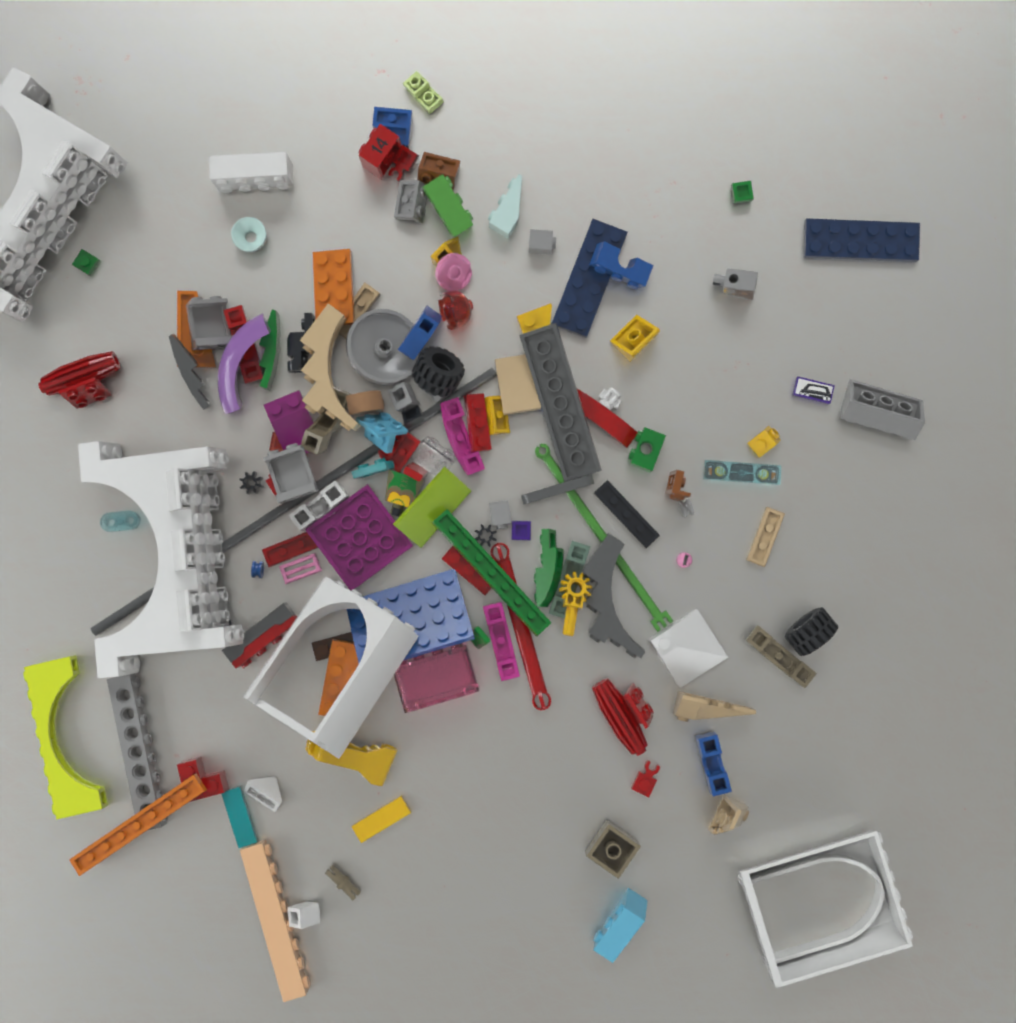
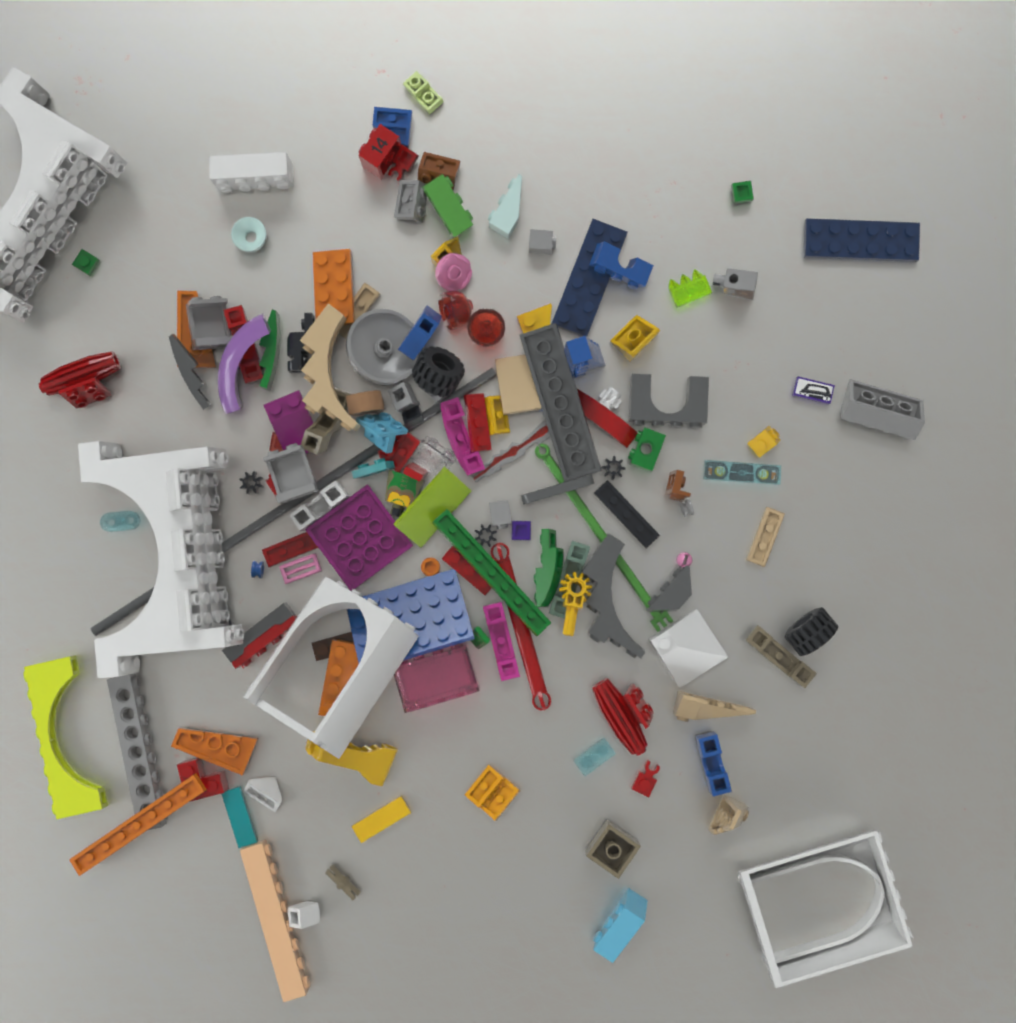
(221, 749): none -> orange wing
(430, 566): none -> orange tile
(486, 327): none -> clear red cylinder
(492, 792): none -> light orange slope
(514, 451): none -> light grey sword
(583, 356): none -> blue wedge
(594, 756): none -> clear light blue plate
(613, 462): none -> black gear
(643, 410): none -> dark grey arch
(673, 593): none -> dark grey slope
(689, 290): none -> clear neon green plate

